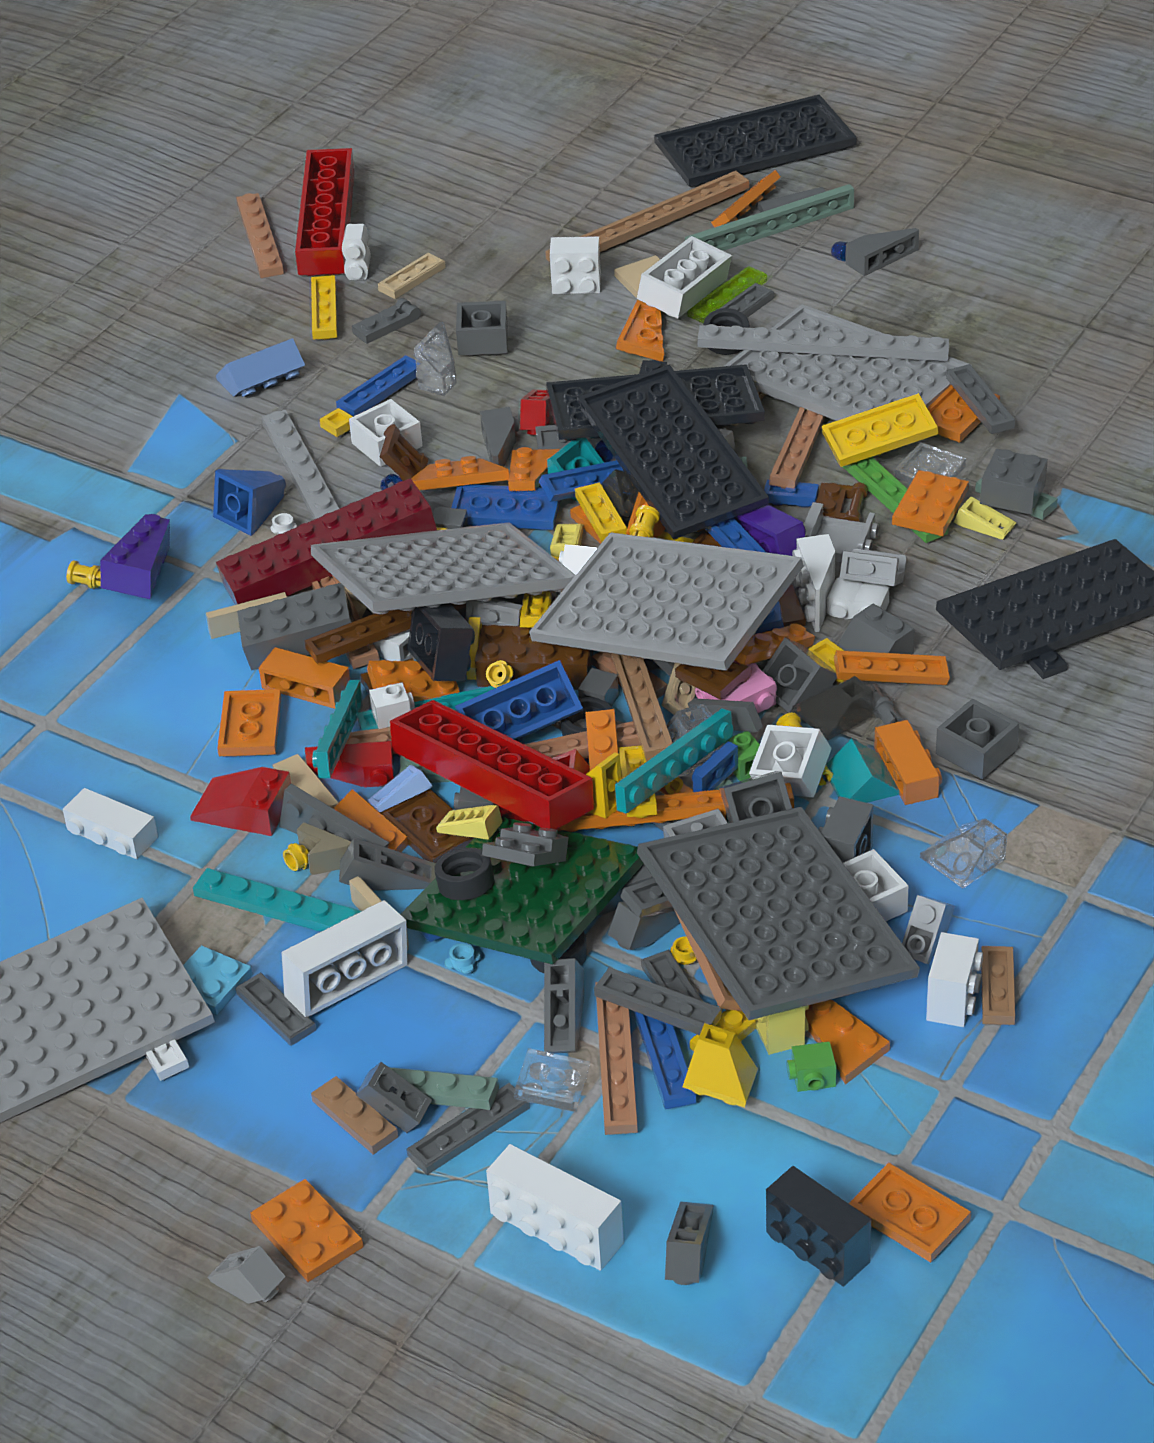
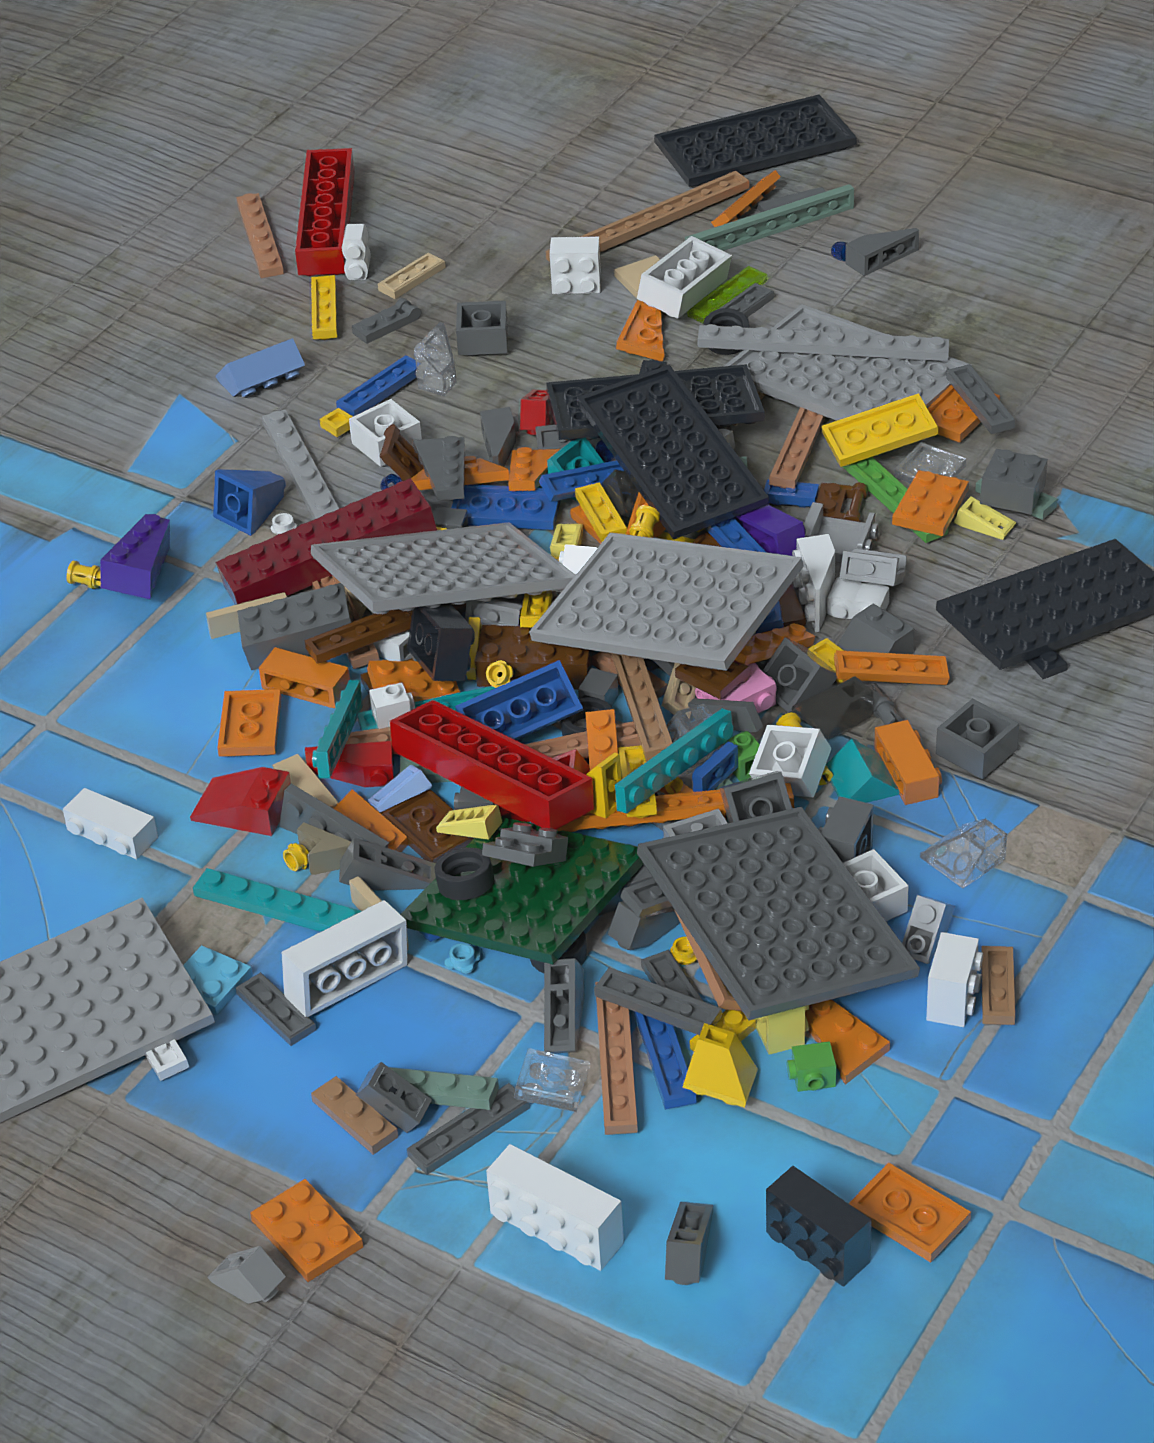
(444, 465): none -> dark grey wing

